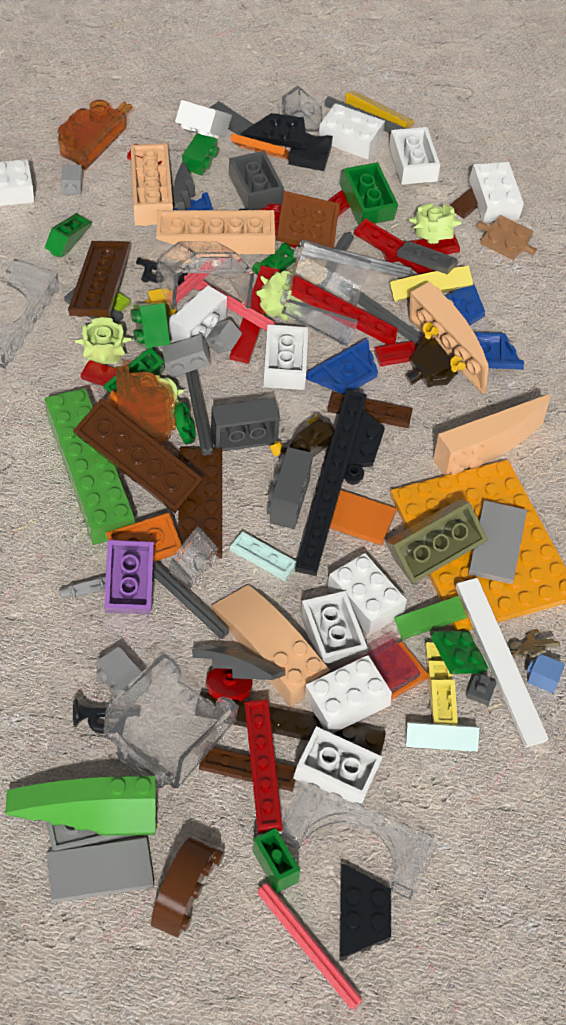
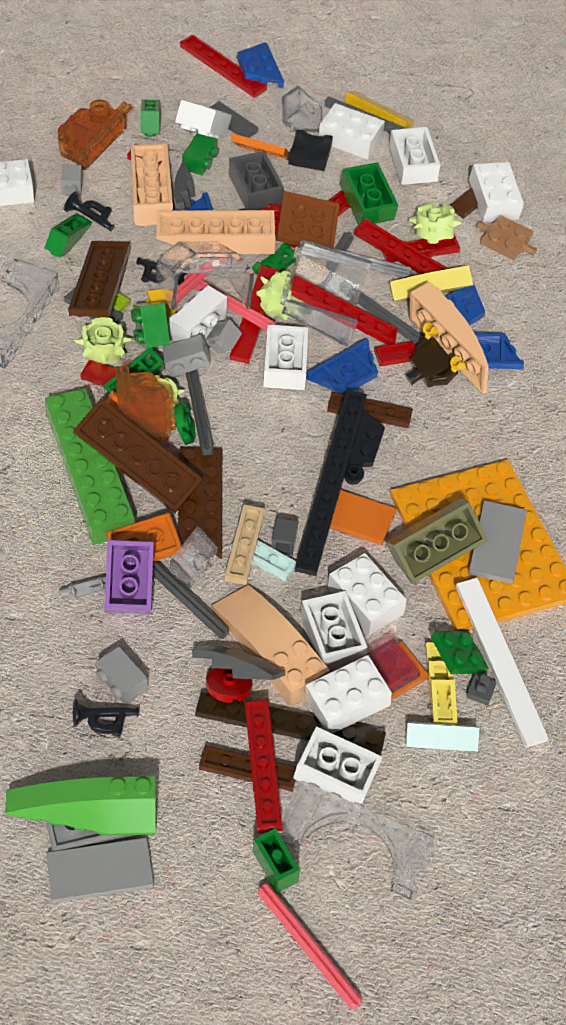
(73, 203): none -> black piece
(150, 117): none -> slope
(165, 724): clear windscreen -> none
(184, 884): reddish brown brick -> none
(222, 65): none -> red tile
(244, 544): none -> tan plate
(245, 424): dark grey brick -> none
(259, 64): none -> blue wing
(279, 130): black wing -> none
(285, 535): none -> dark grey brick
(289, 488): dark grey brick -> none
(310, 439): dark brown torso -> none
(363, 912): black wing -> none
(427, 257): dark grey tile -> none
(430, 617): bright green tile -> none
(488, 437): light nougat slope -> none
(531, 646): dark tan piece -> none
(545, 672): medium blue brick -> none

